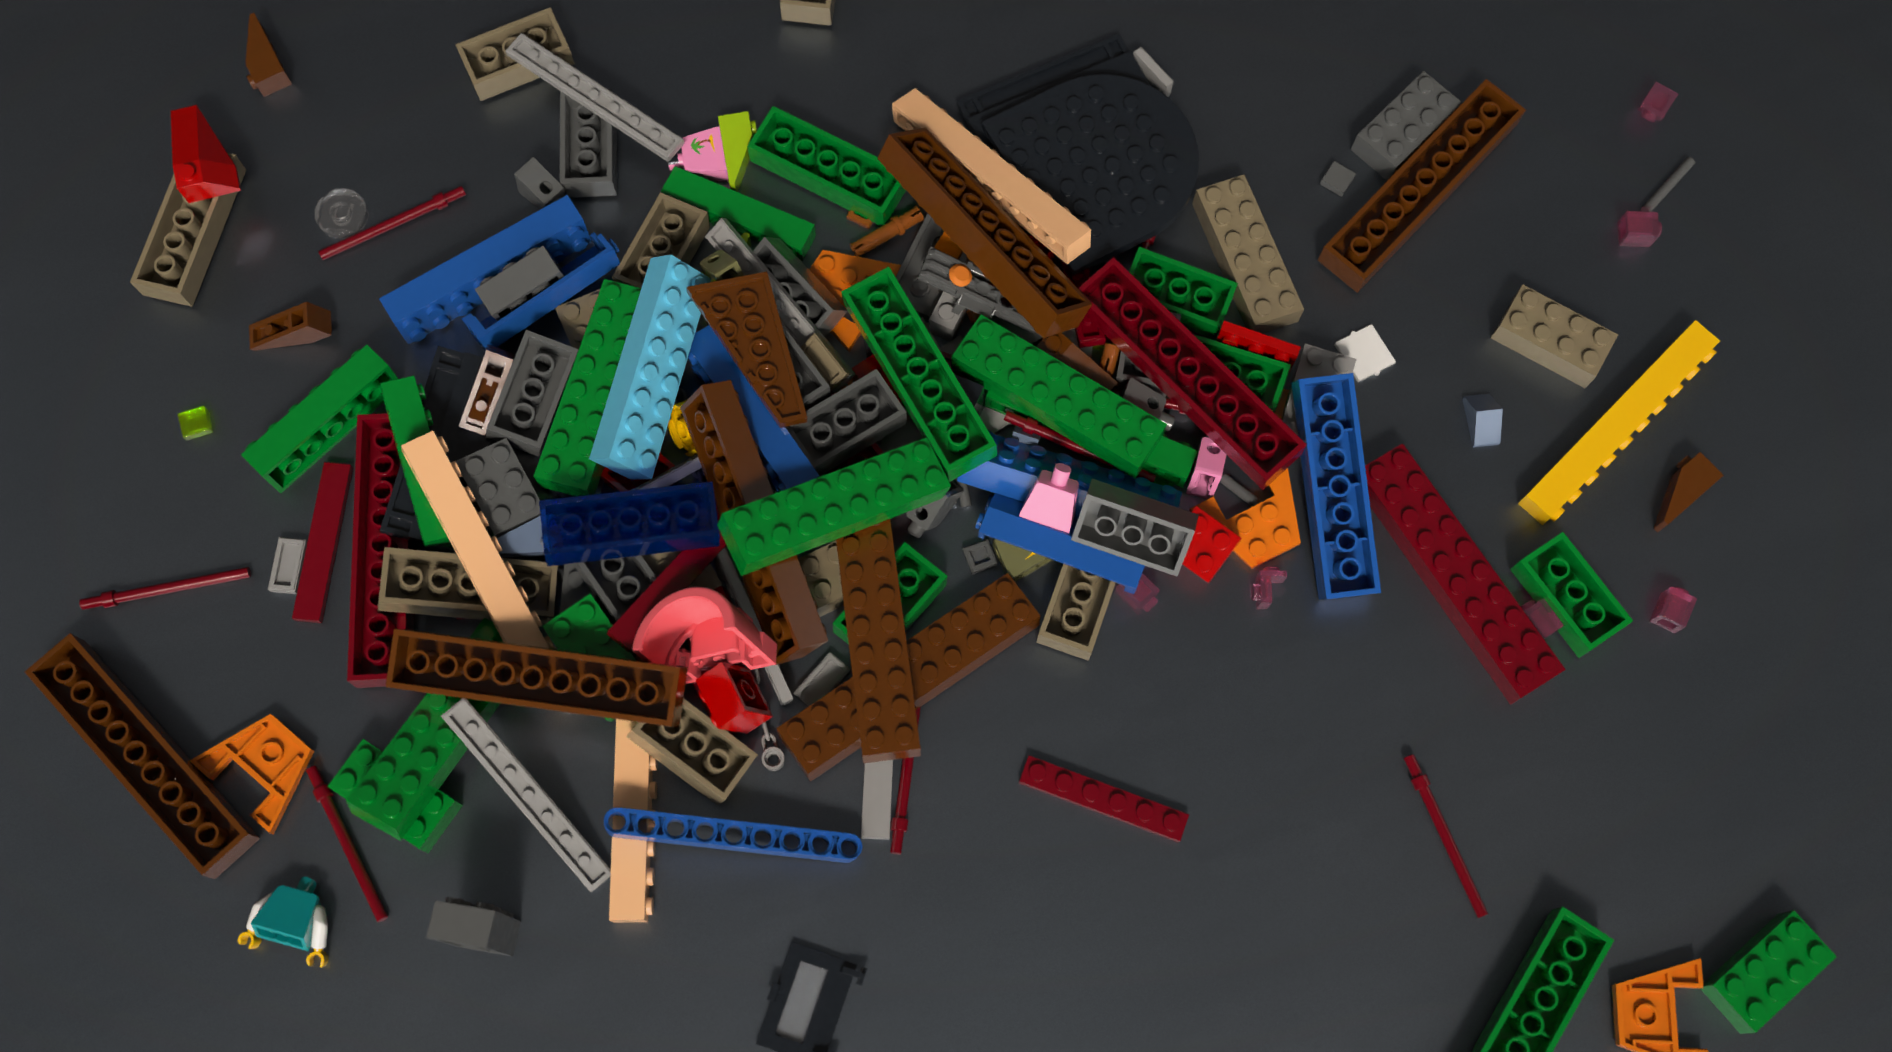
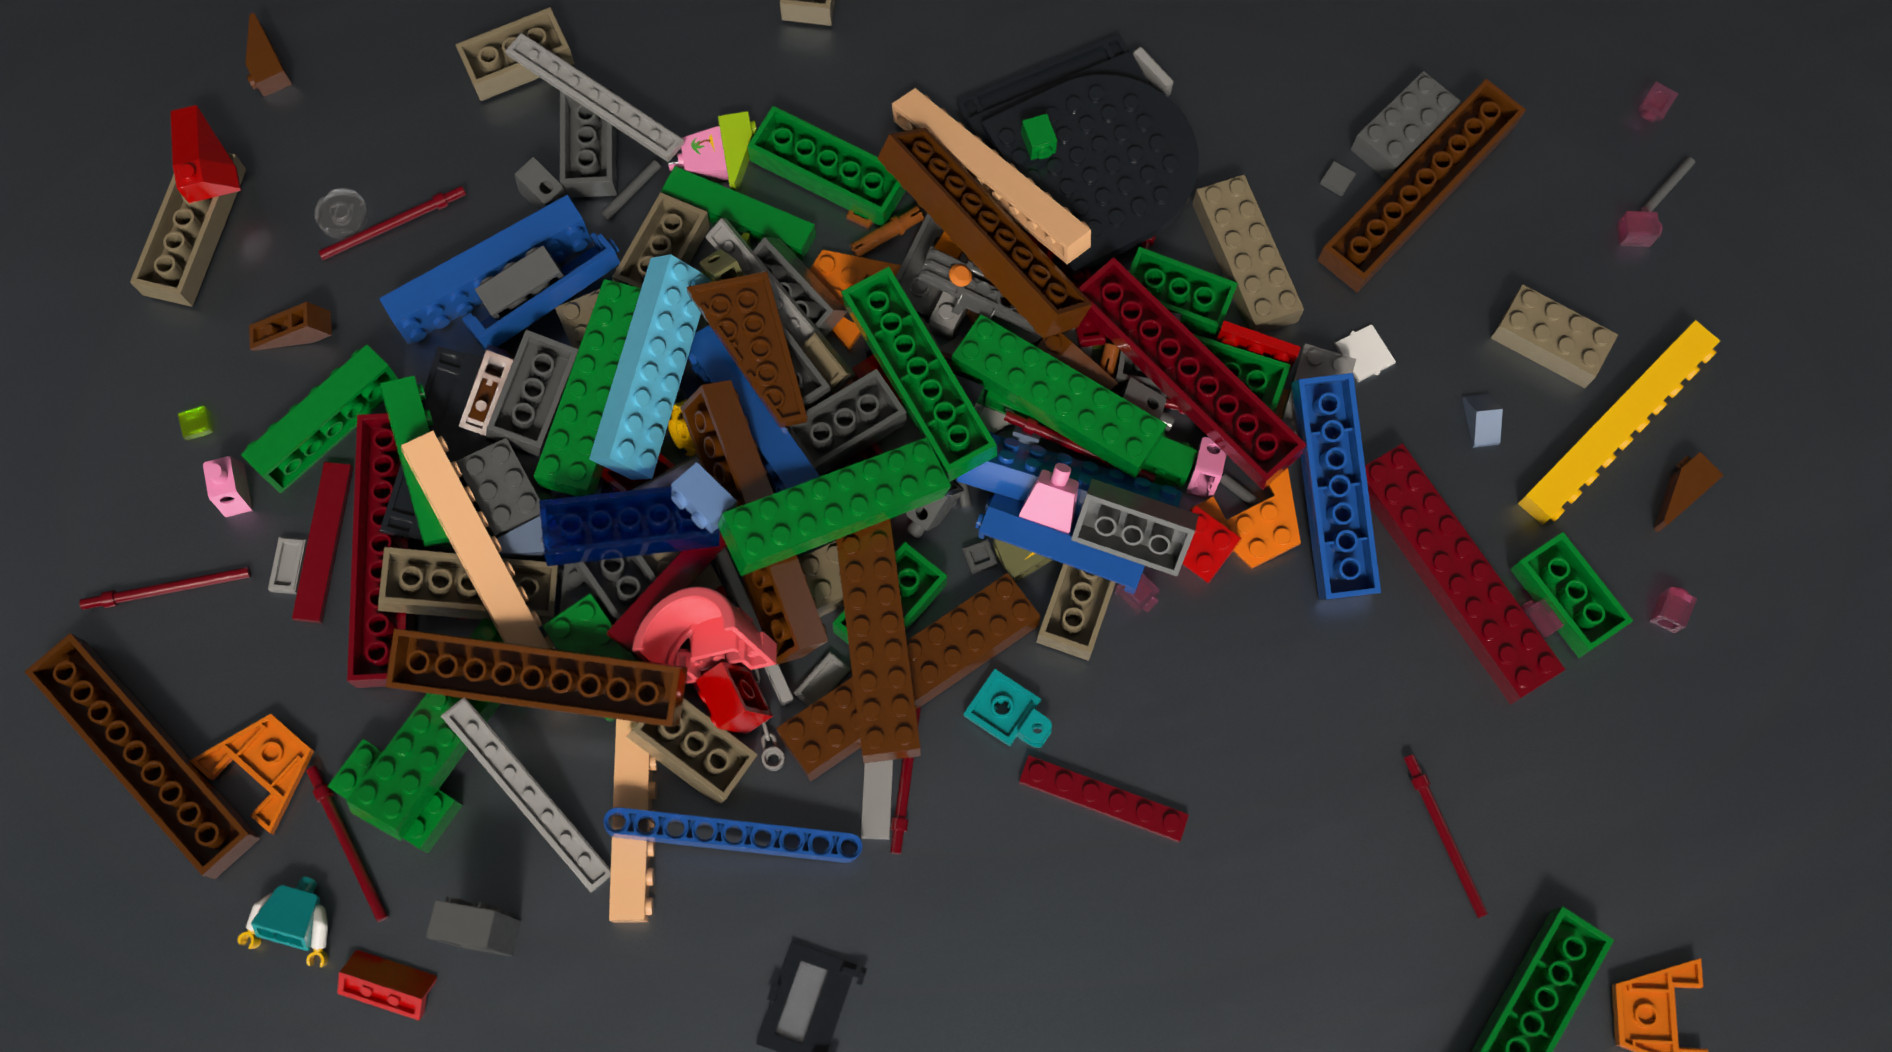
(228, 479): none -> bright pink torso
(385, 984): none -> red panel
(631, 189): none -> dark grey bar
(702, 497): none -> medium blue brick
(1020, 719): none -> teal plate
(1039, 137): none -> green brick
(1262, 589): clear pink bracket -> none
(1767, 972): green brick -> none

